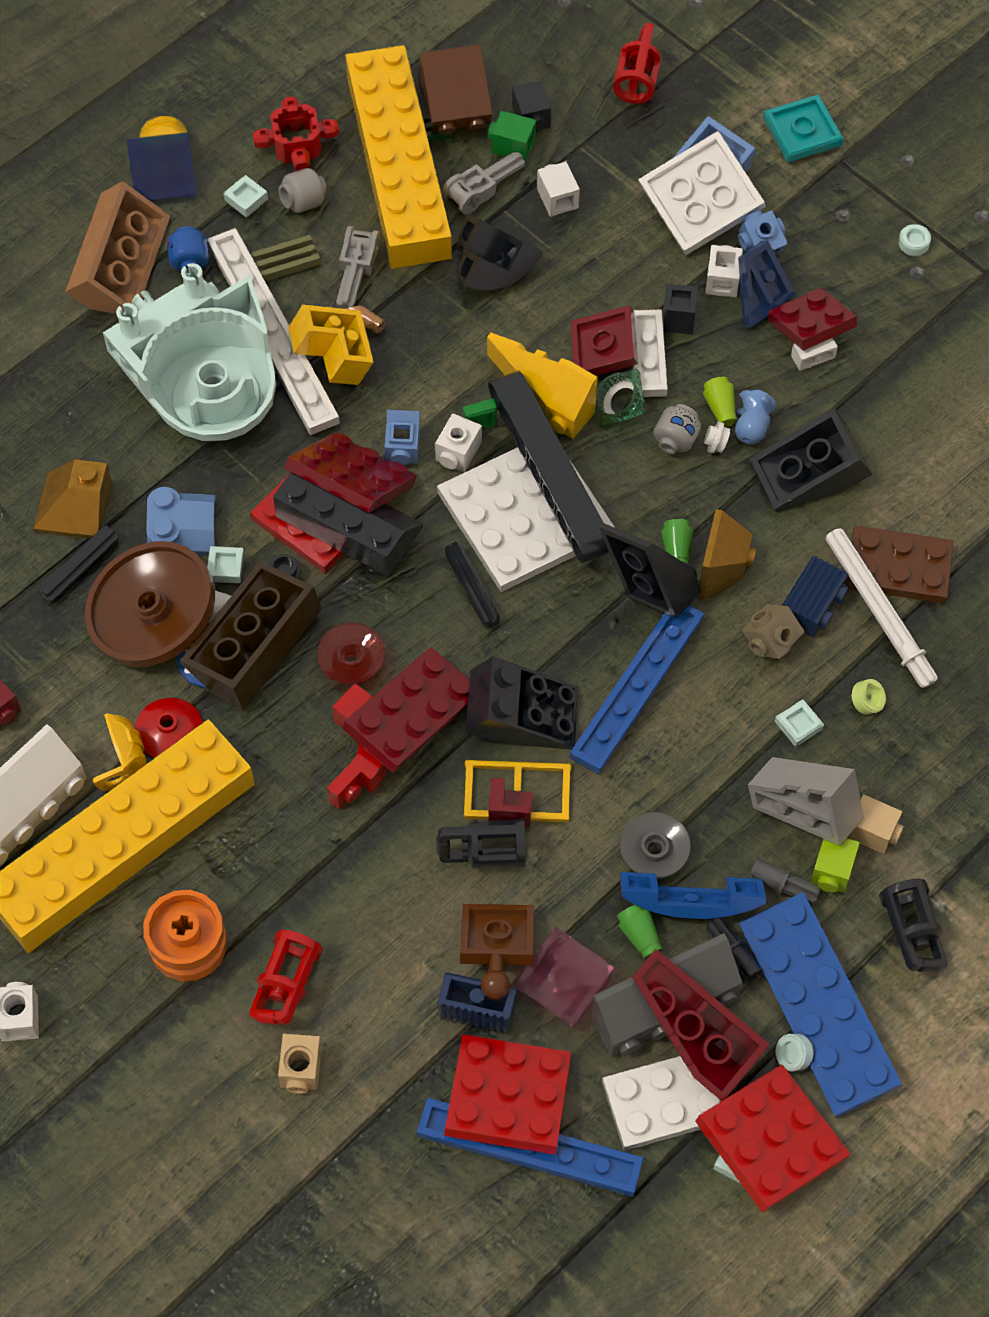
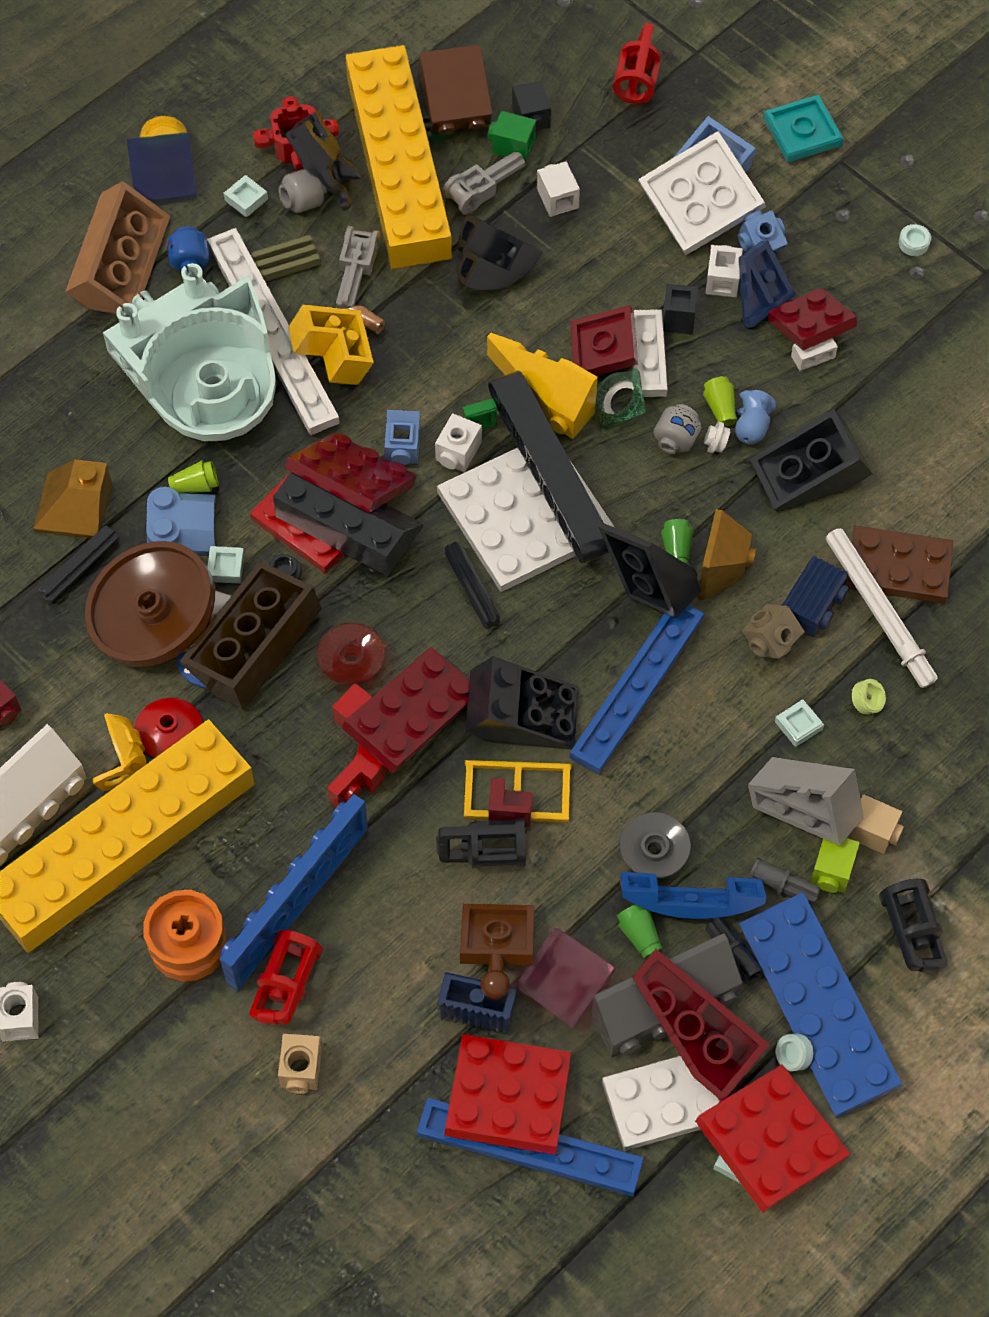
(195, 479): none -> lime cone
(288, 900): none -> blue plate
(322, 157): none -> black animal

